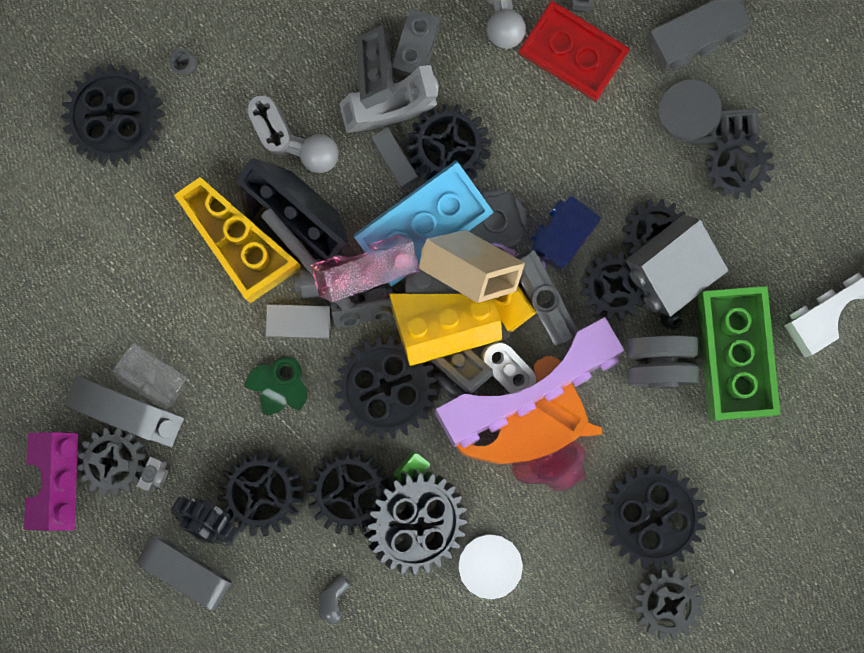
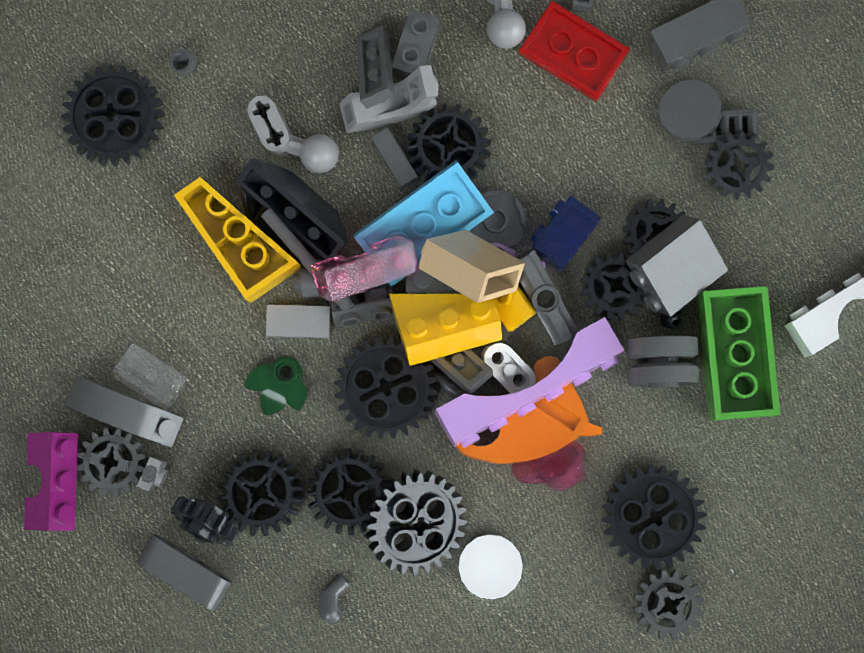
(410, 463): bright green slope -> none

